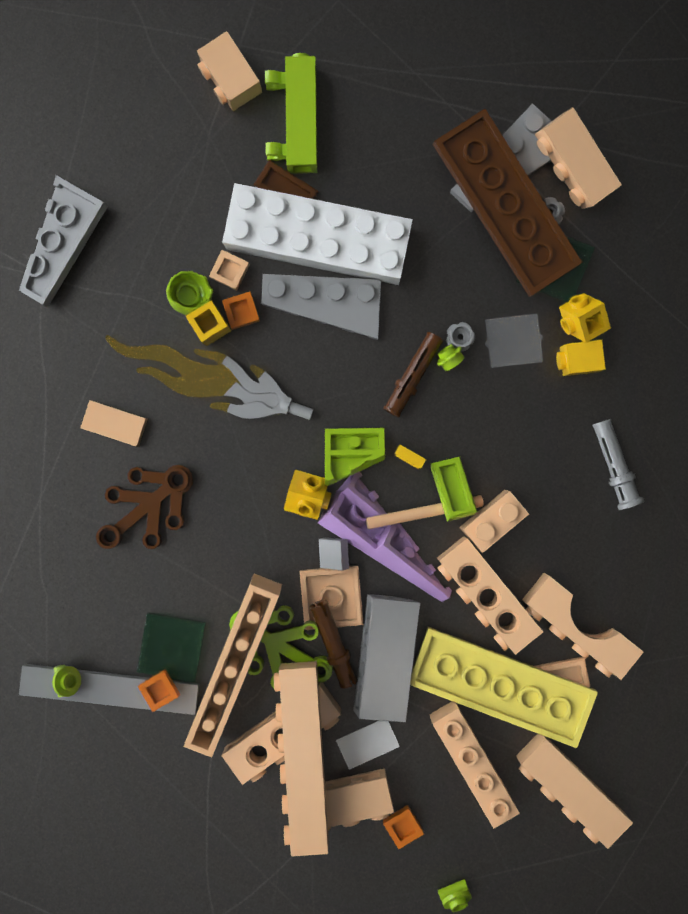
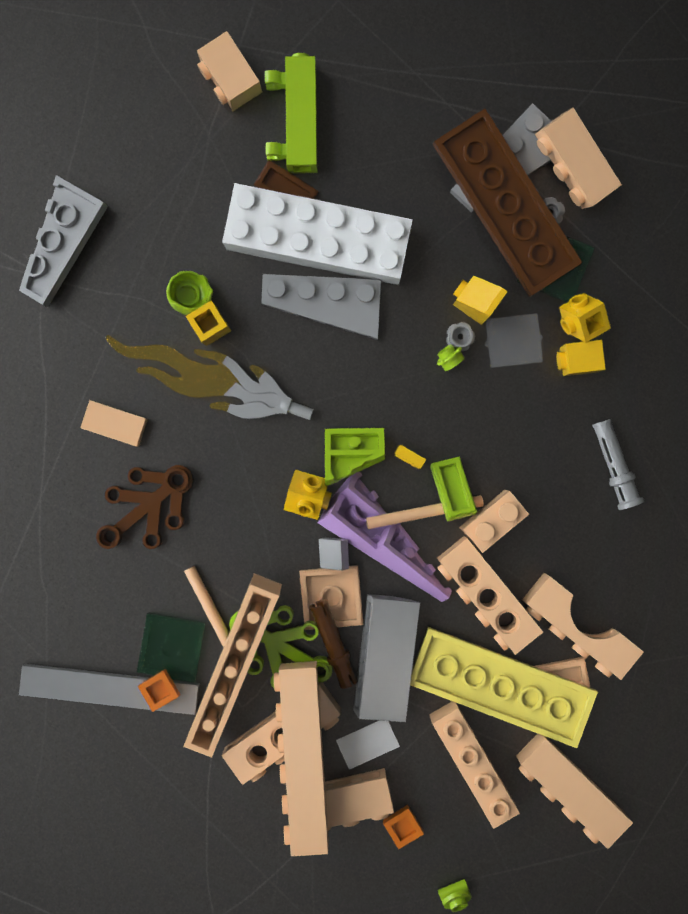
(66, 680): lime plate -> none
(207, 604): none -> light nougat bar
(229, 270): light nougat plate -> none
(241, 310): orange plate -> none
(396, 404): reddish brown pin -> none
(478, 298): none -> yellow slope

